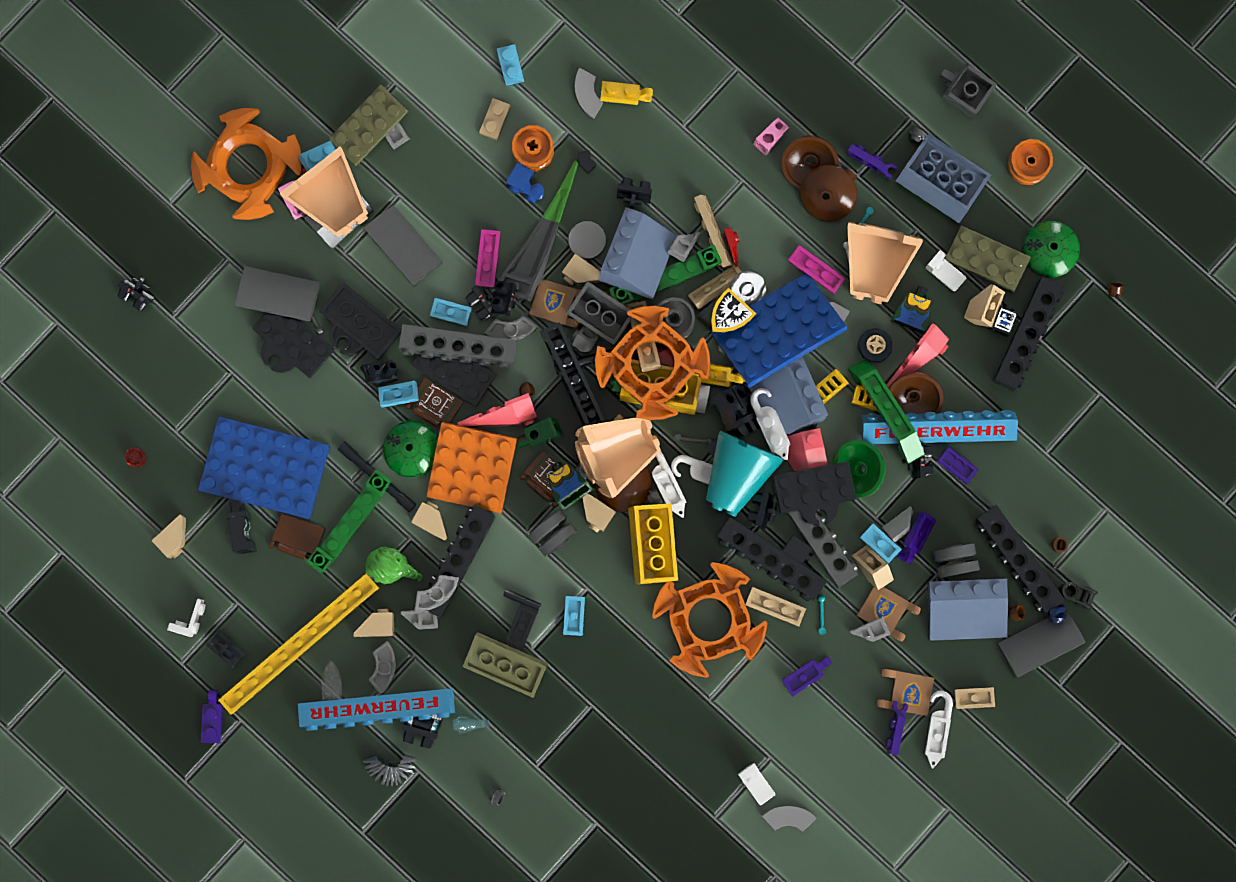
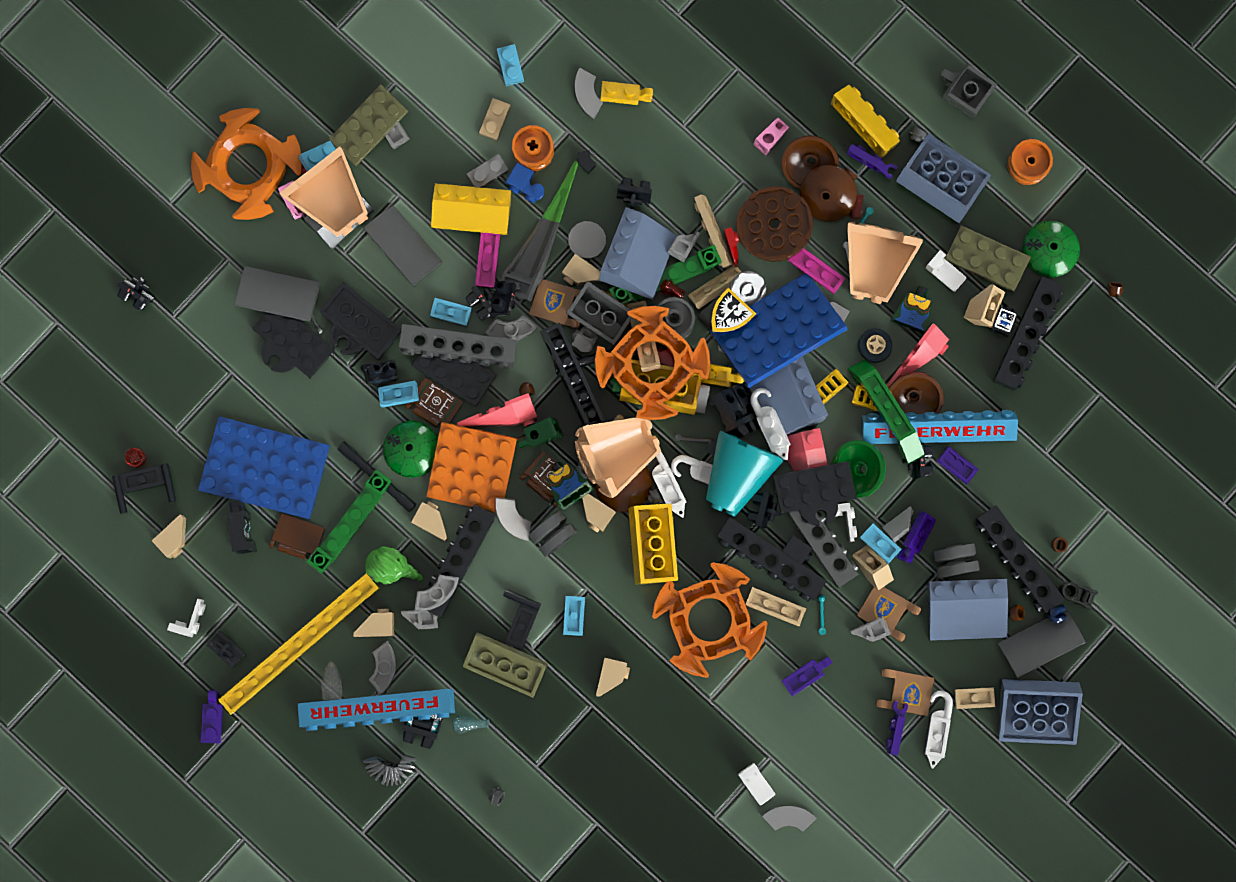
(142, 480): none -> black plate
(471, 209): none -> yellow slope
(488, 172): none -> light grey plate
(511, 519): none -> tile
(612, 674): none -> tan slope
(668, 287): none -> clear red pin
(769, 205): none -> reddish brown plate
(849, 513): none -> white bracket
(856, 212): none -> clear red pin
(865, 121): none -> yellow slope
(1039, 711): none -> sand blue slope

